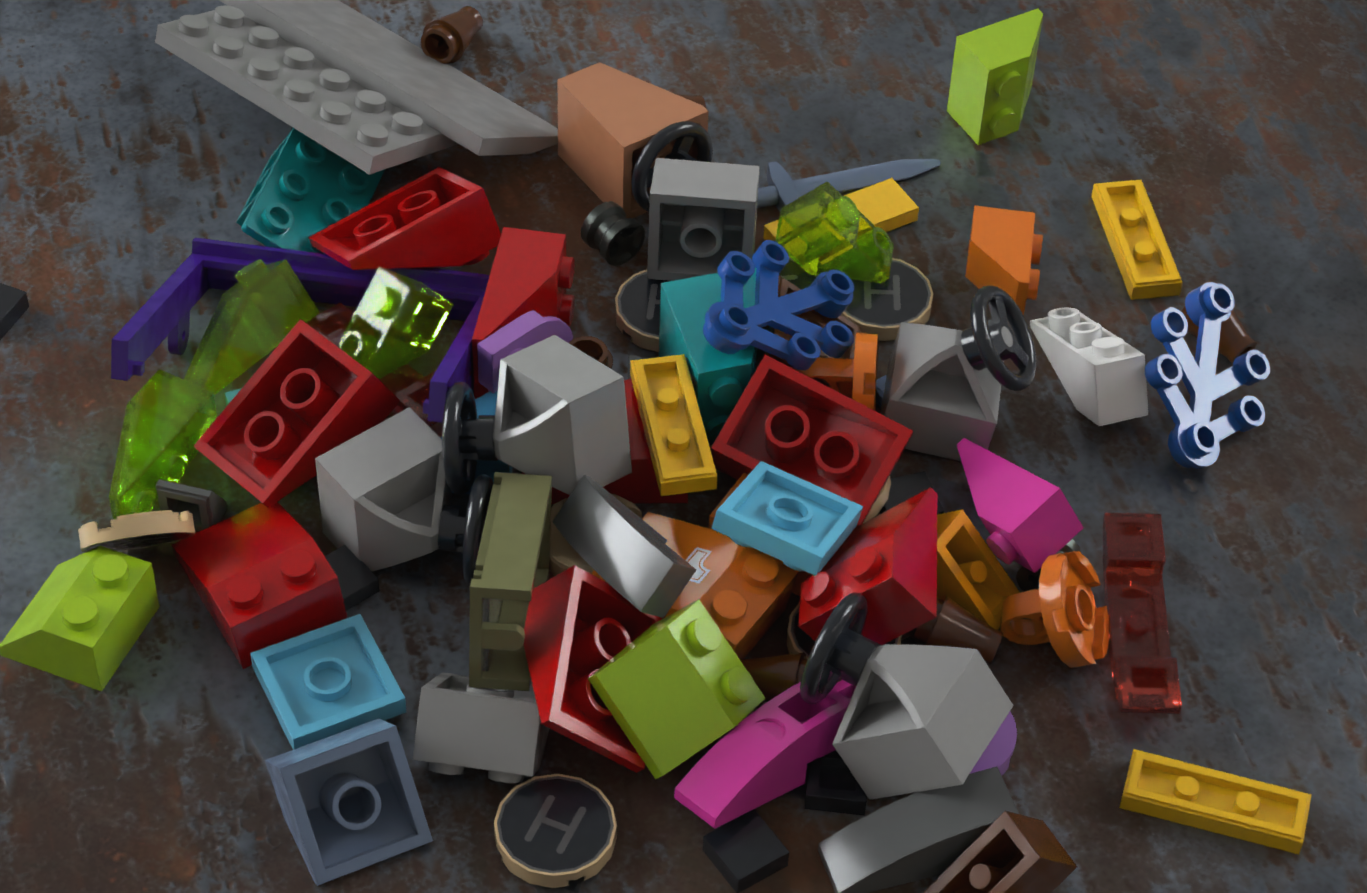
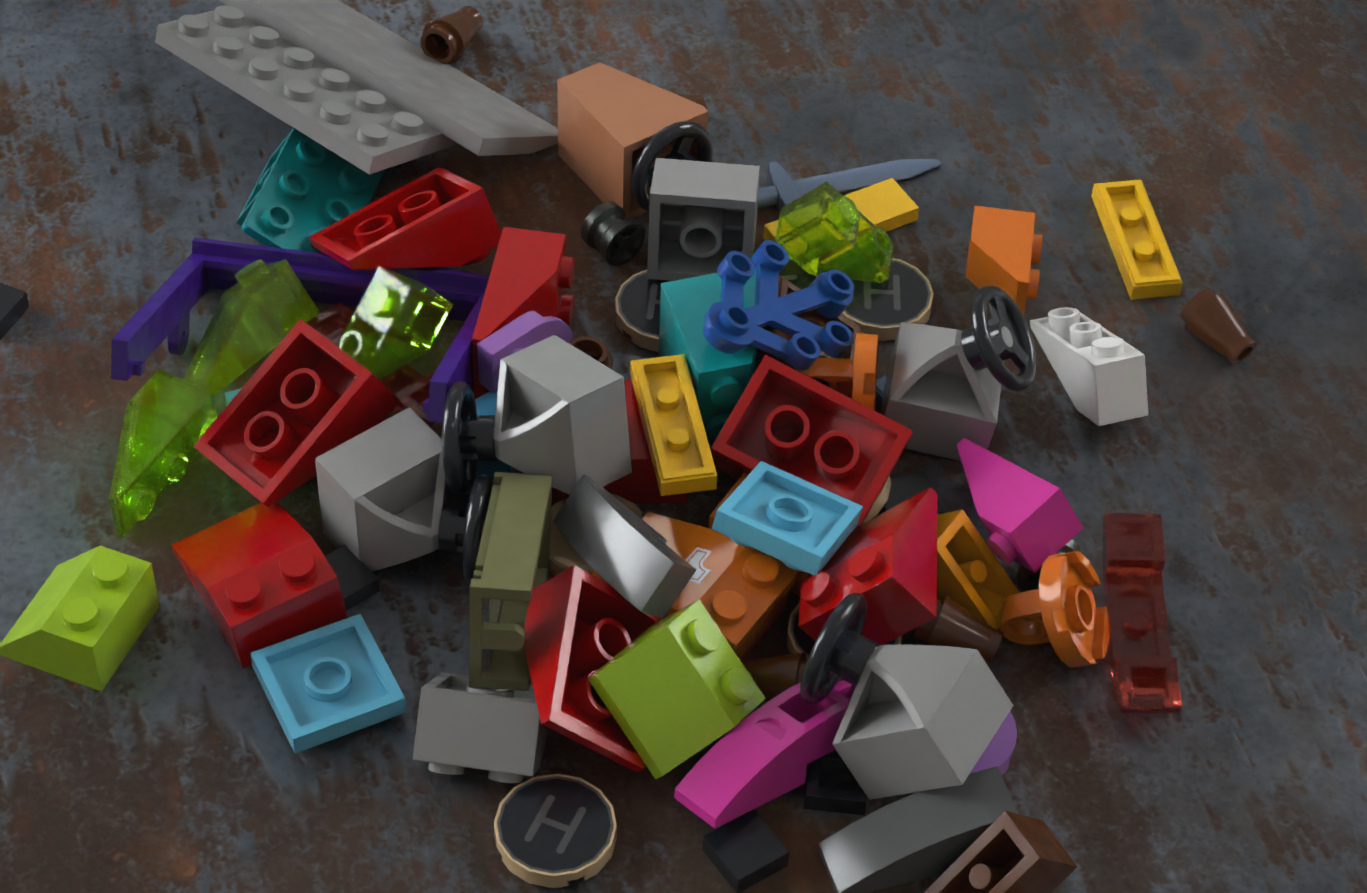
(138, 530): tan tile -> none
(203, 504): dark grey slope -> none
(349, 800): sand blue slope -> none
(994, 76): lime slope -> none
(1195, 438): plant -> none
(1216, 801): yellow tile -> none

